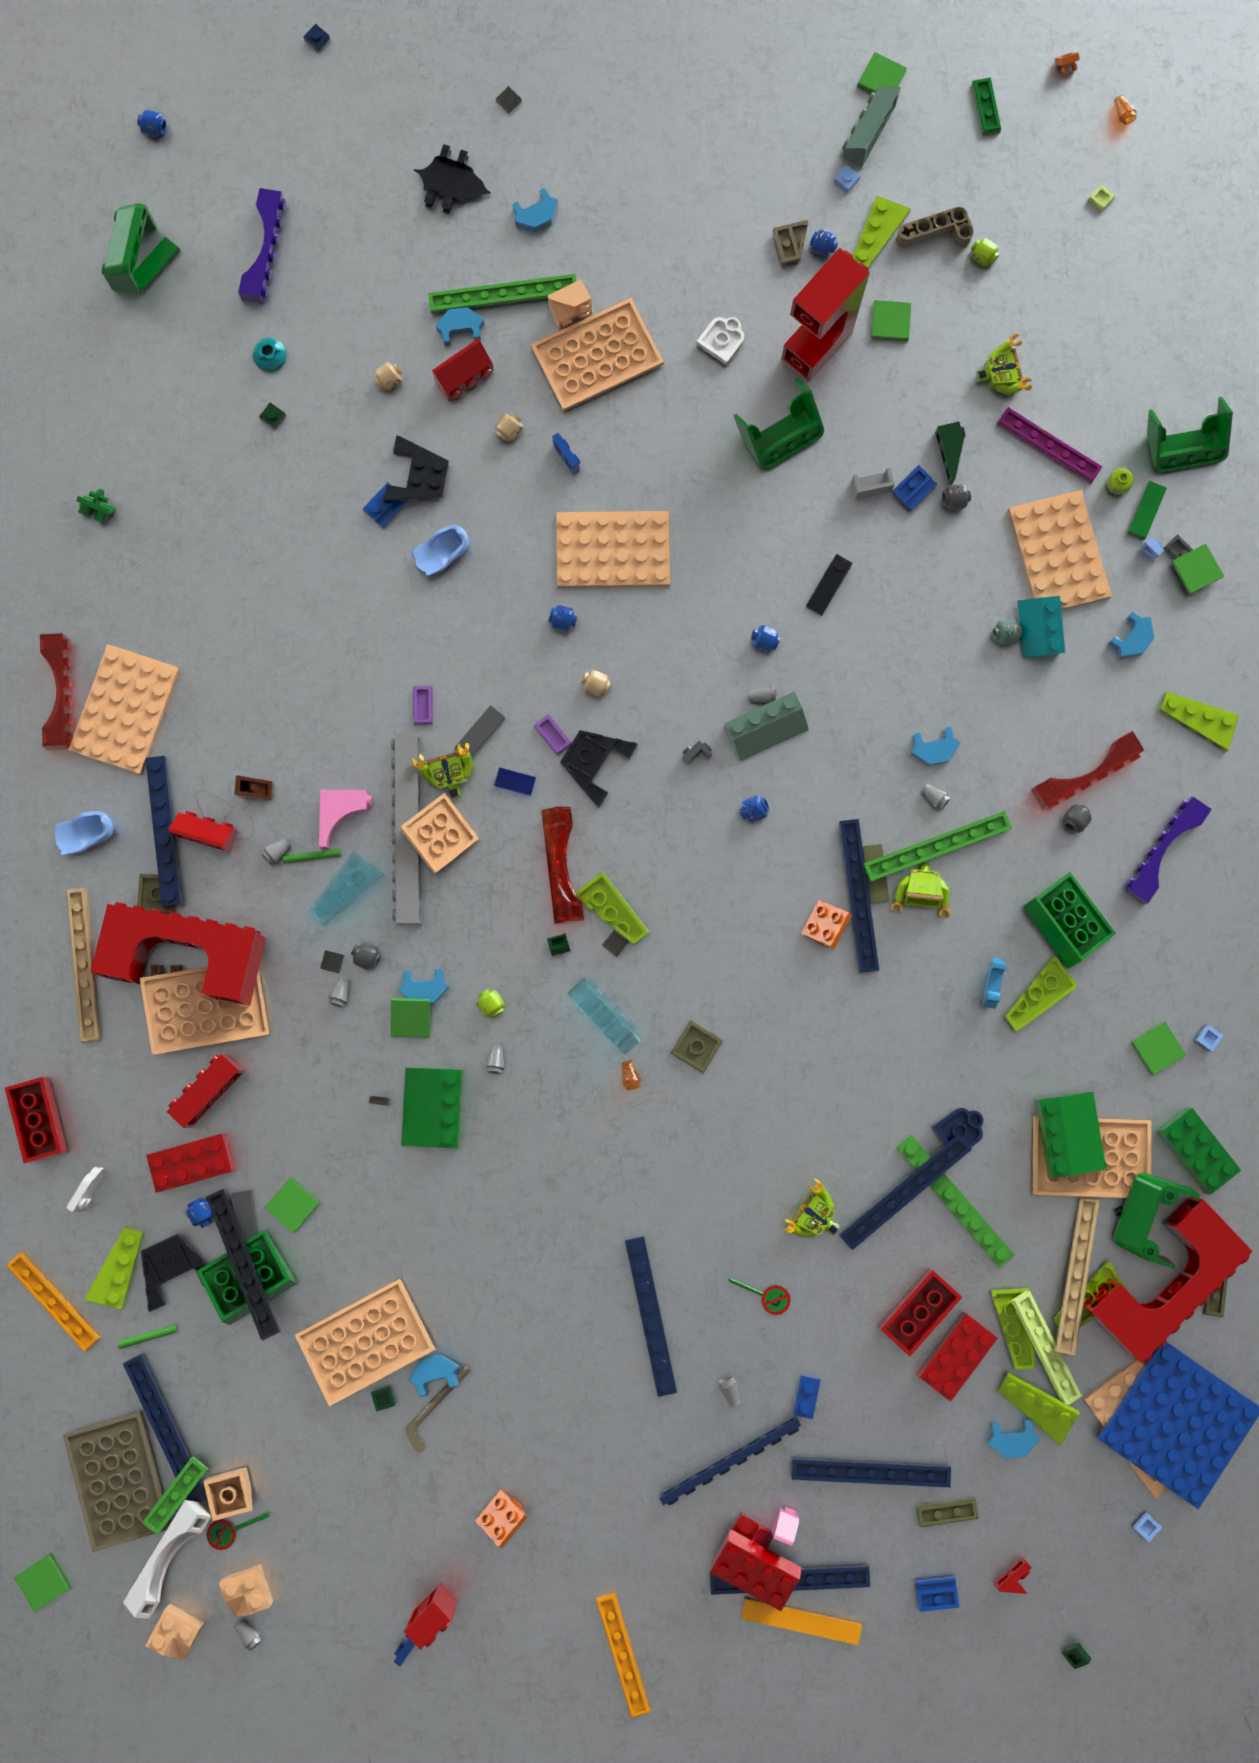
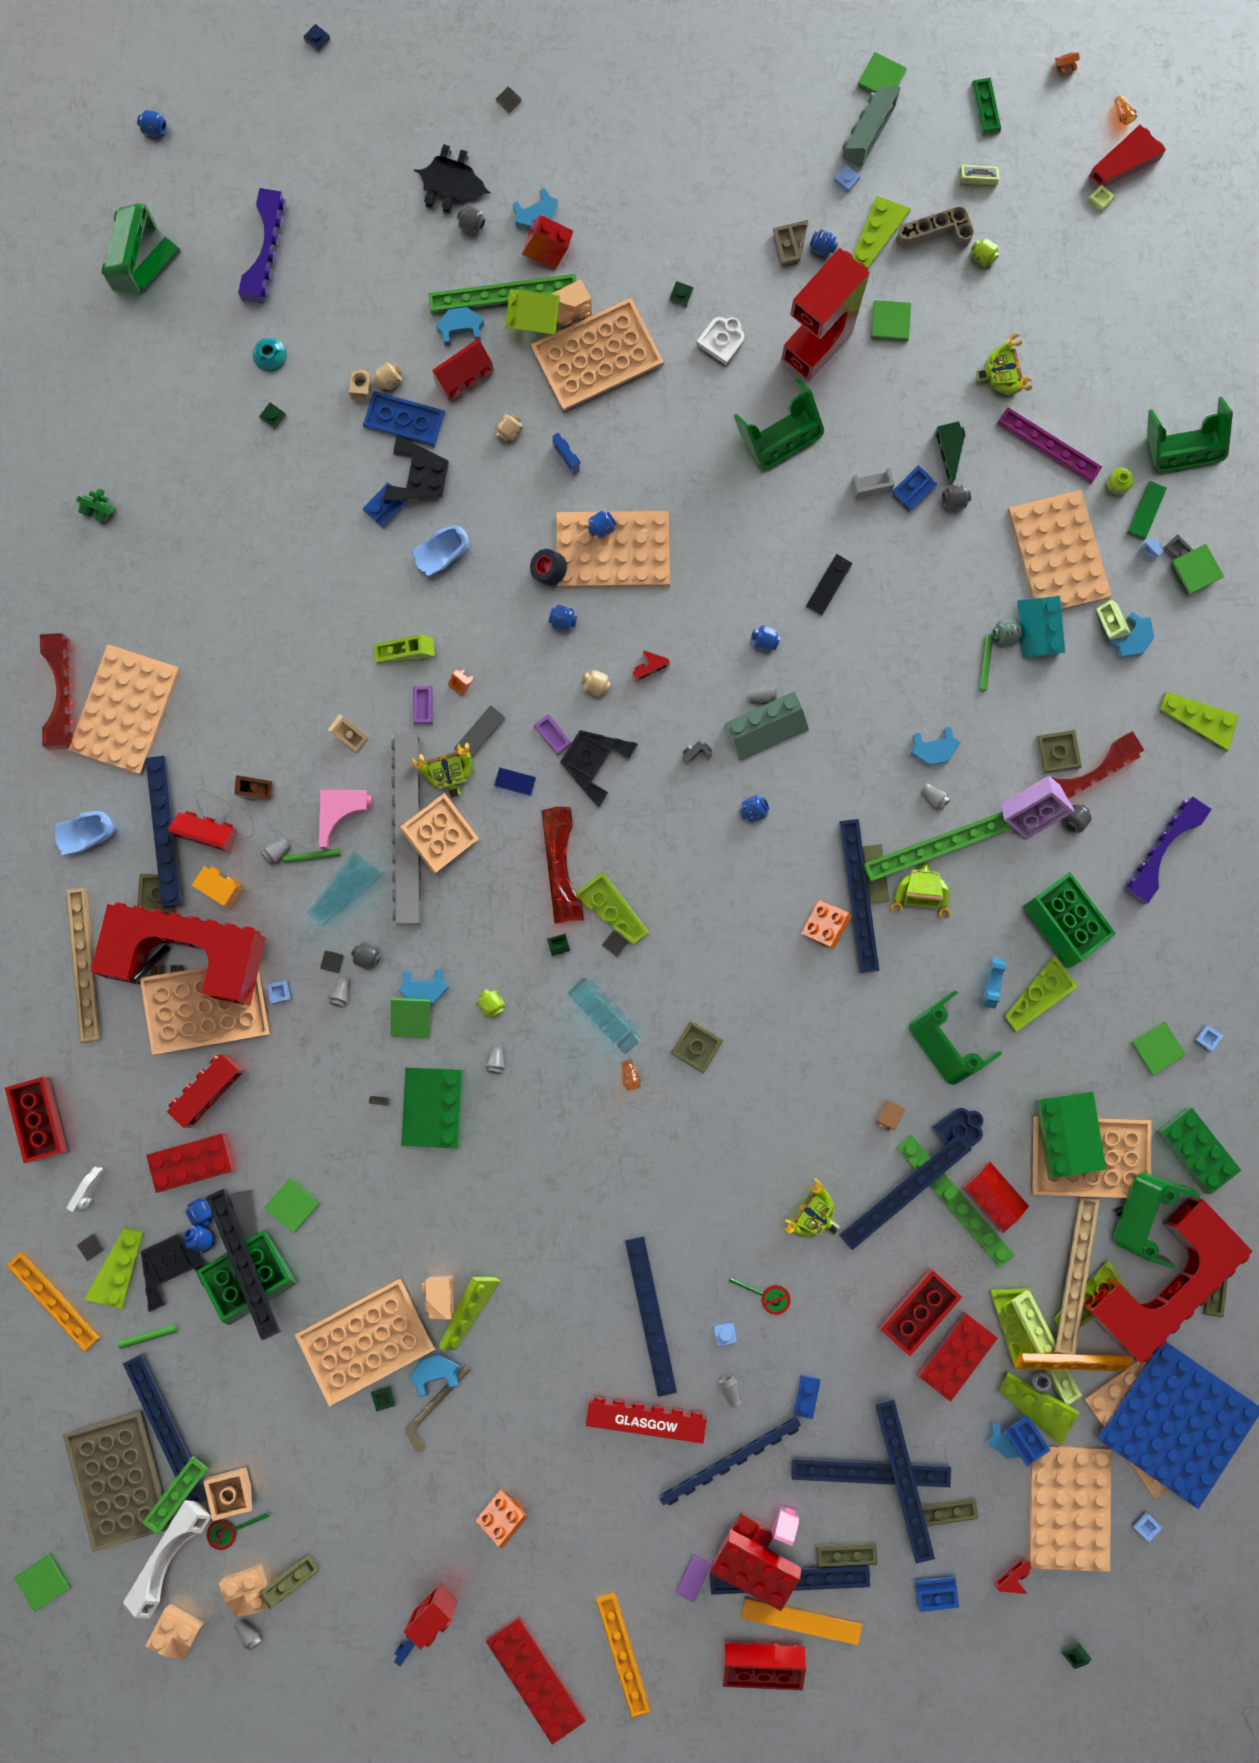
(90, 1247): none -> clear smoke tile
(150, 963): none -> black bar
(198, 1239): none -> blue head
(218, 888): none -> light orange brick
(278, 992): none -> light blue plate
(288, 1581): none -> olive tile
(347, 733): none -> tan slope
(364, 391): none -> tan brick
(404, 418): none -> blue tile
(404, 649): none -> lime slope
(439, 1297): none -> light nougat slope
(460, 682): none -> orange tile
(471, 219): none -> dark grey head
(473, 1301): none -> lime wing
(532, 311): none -> lime slope
(535, 1680): none -> red plate
(547, 242): none -> red slope
(548, 566): none -> black wheel
(601, 524): none -> blue head
(646, 1421): none -> red brick
(654, 664): none -> red slope
(681, 293): none -> dark green plate
(693, 1579): none -> medium lavender tile
(725, 1334): none -> light blue plate
(764, 1666): none -> red slope
(846, 1555): none -> olive tile
(890, 1115): none -> medium nougat brick
(904, 1481): none -> dark blue plate
(940, 1050): none -> green windscreen
(979, 175): none -> slope
(986, 662): none -> bright green bar
(995, 1197): none -> red slope
(1027, 1440): none -> blue plate
(1037, 807): none -> lavender slope
(1045, 1383): none -> light grey cone
(1059, 751): none -> olive tile
(1071, 1509): none -> light nougat plate
(1073, 1362): none -> light orange tile
(1113, 620): none -> yellowish green slope
(1129, 156): none -> red slope

